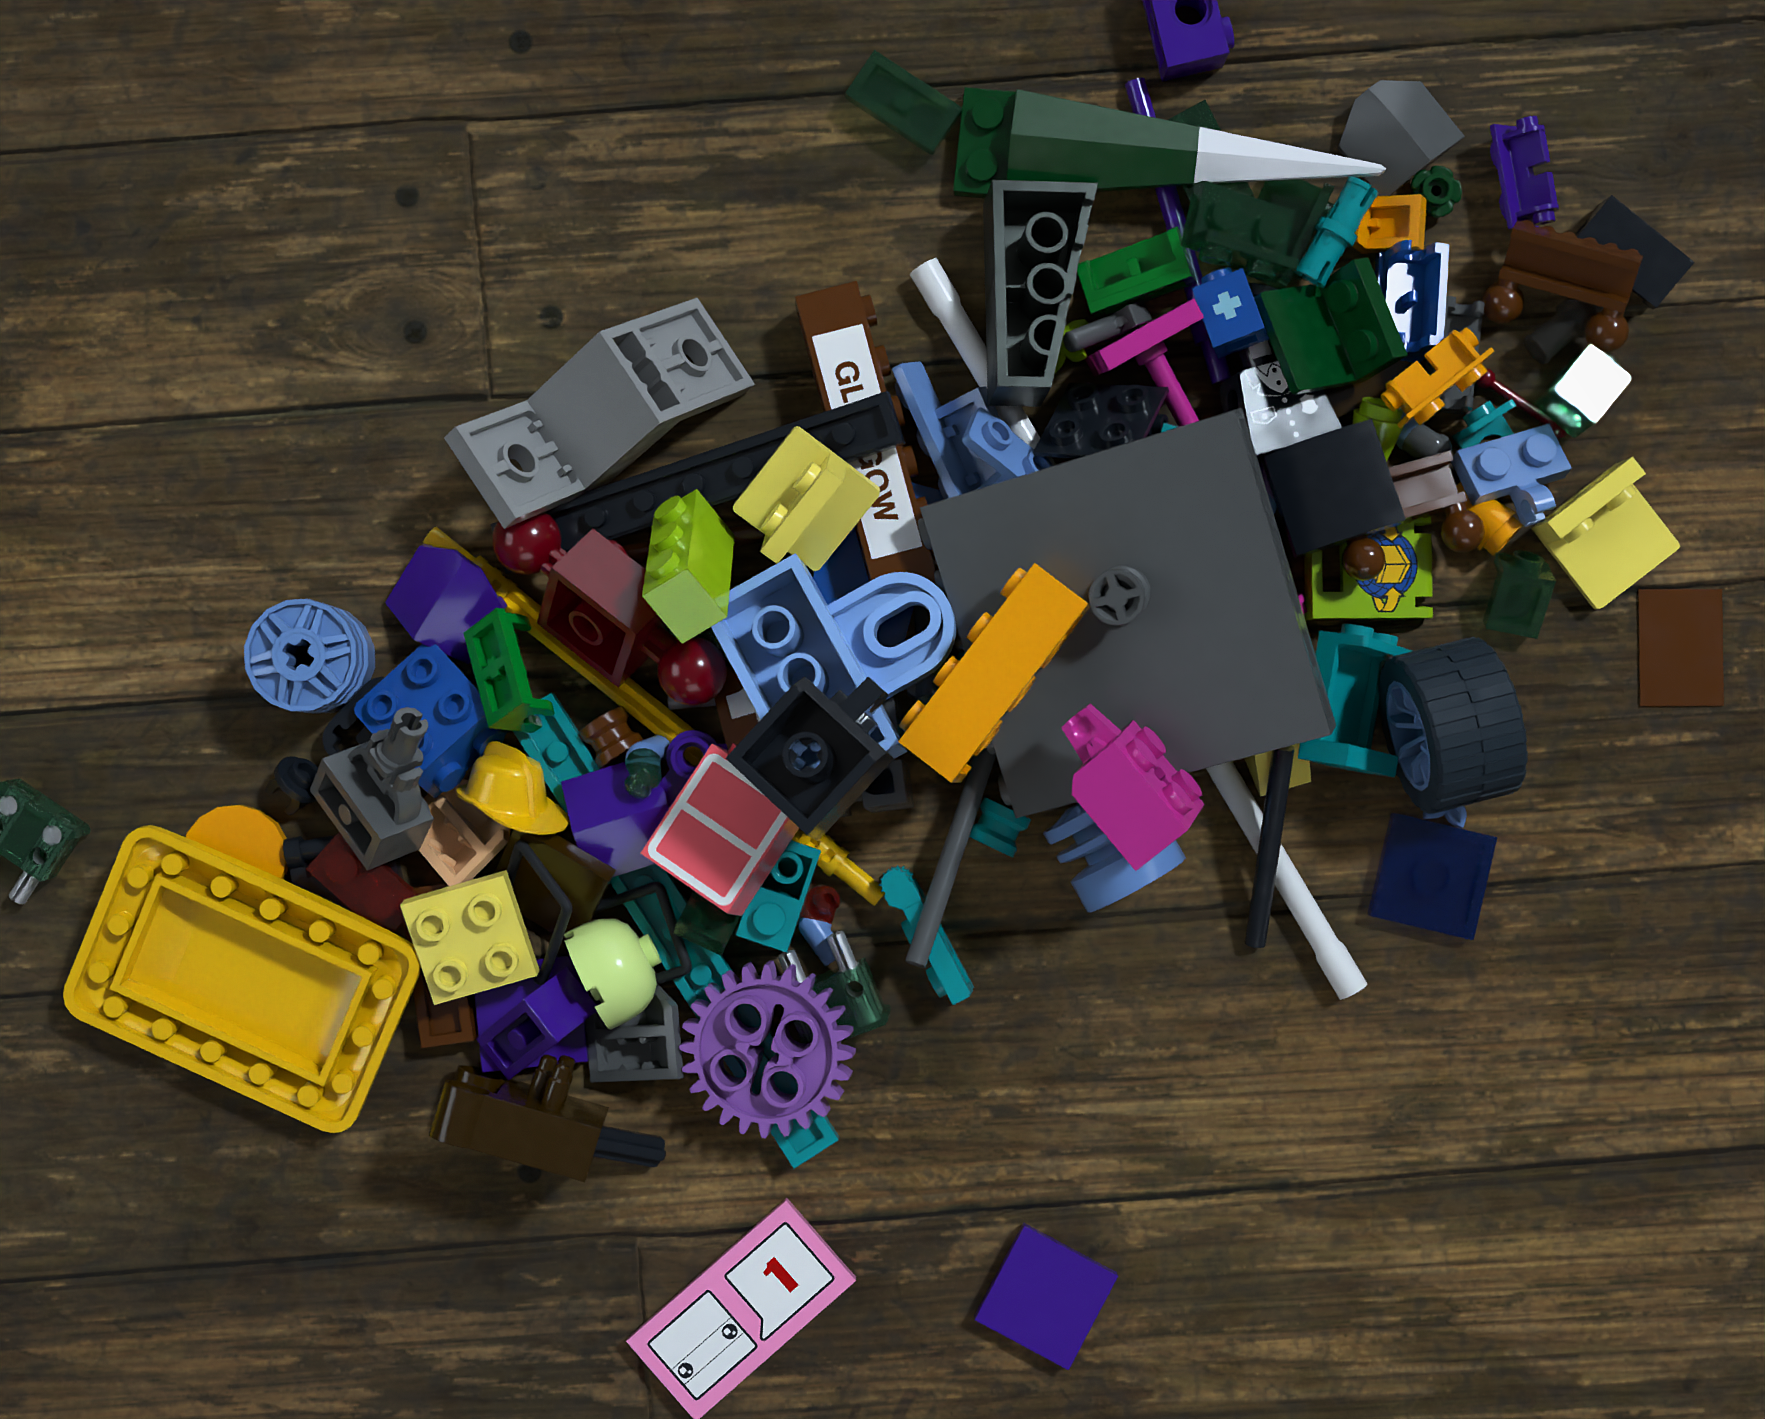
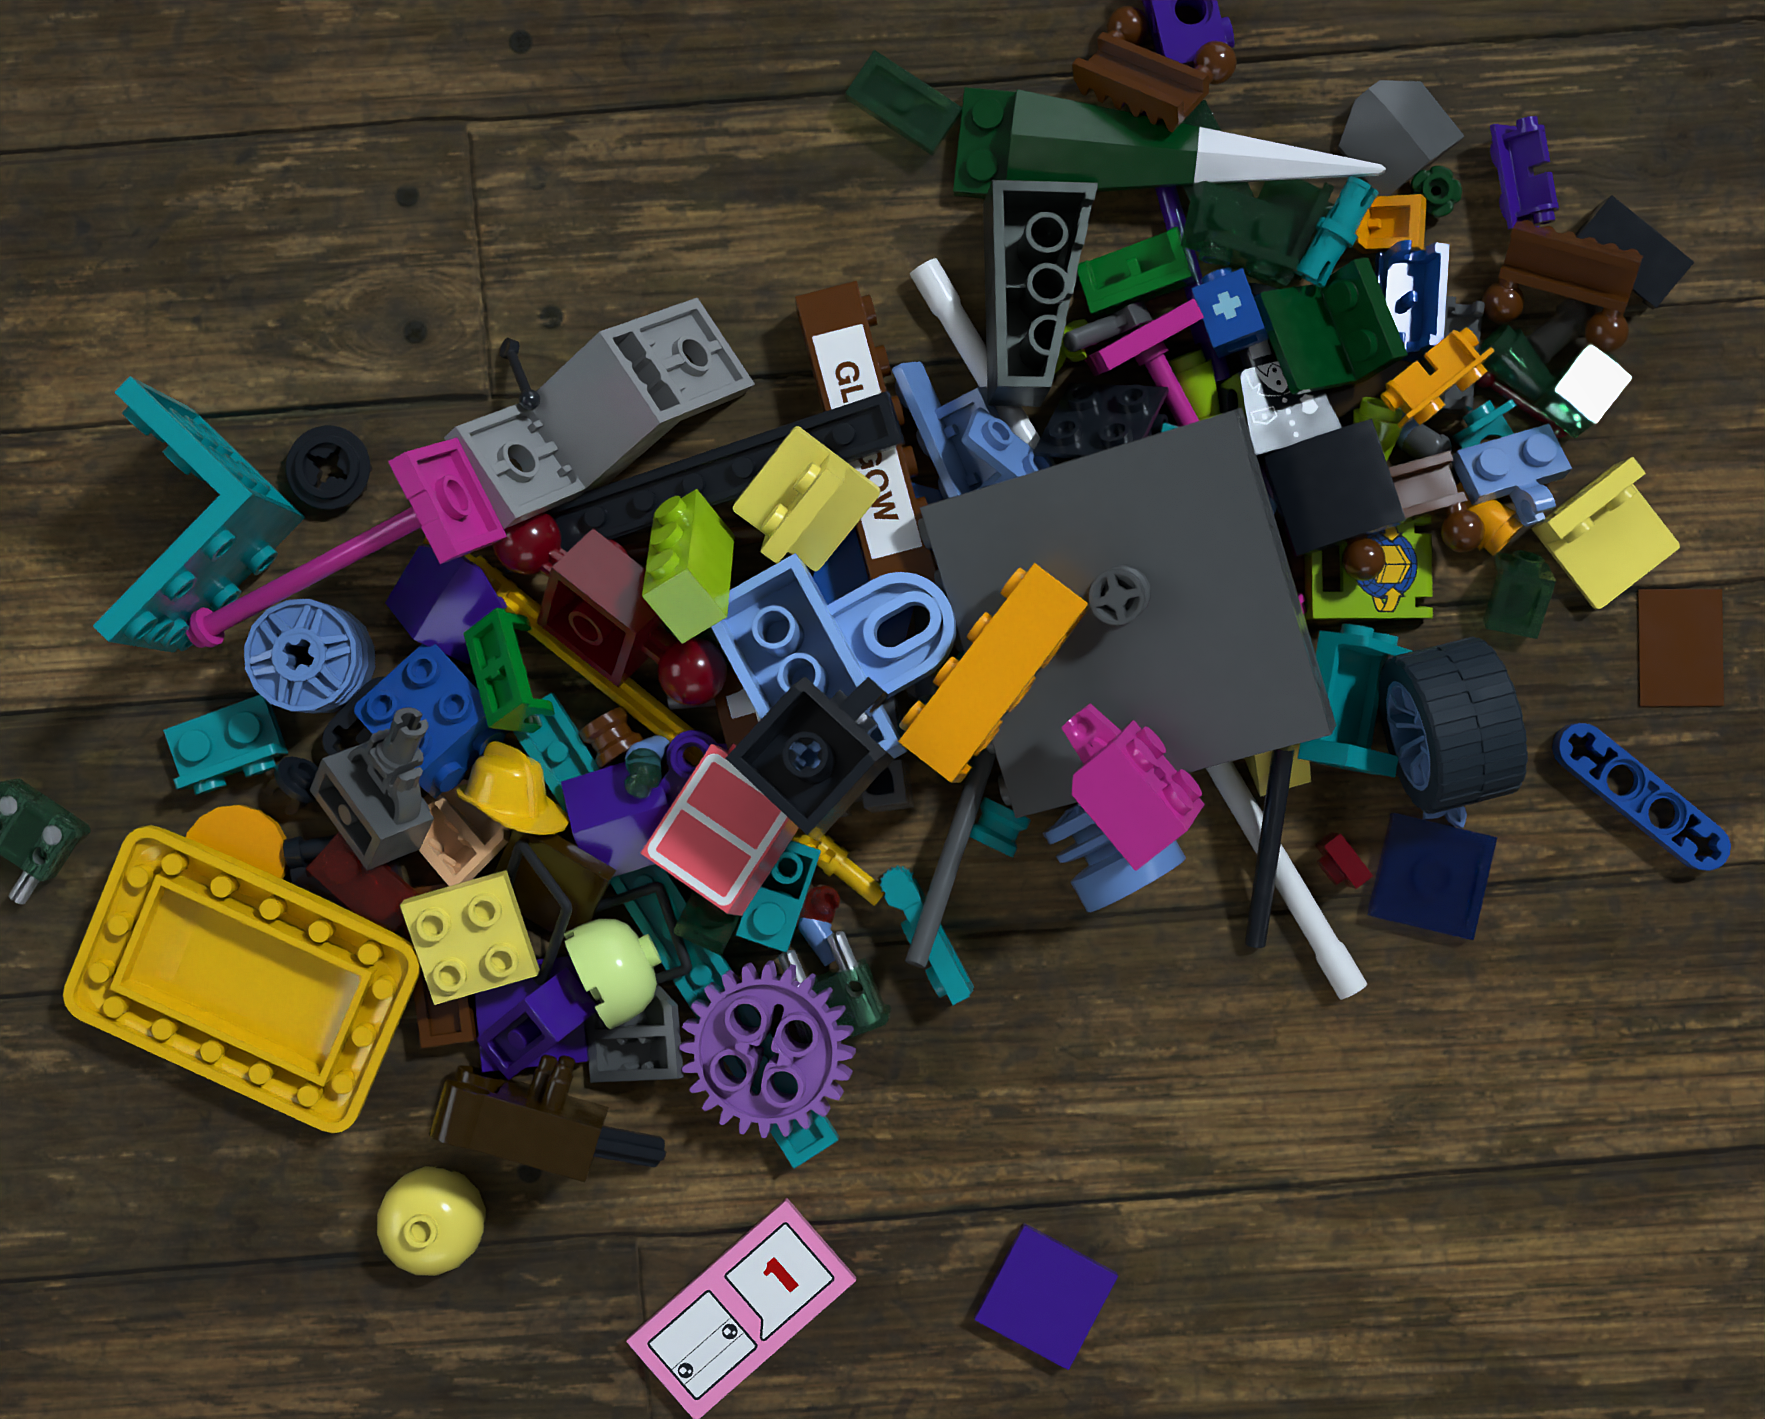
(217, 549): none -> teal bracket
(224, 743): none -> teal bracket
(325, 443): none -> black gear
(431, 1221): none -> light yellow cylinder
(444, 503): none -> dark pink tile
(529, 398): none -> black hinge
(1147, 78): none -> reddish brown gear
(1197, 382): none -> lime cone
(1341, 862): none -> dark red plate
(1516, 362): none -> clear green cone
(1645, 790): none -> blue beam

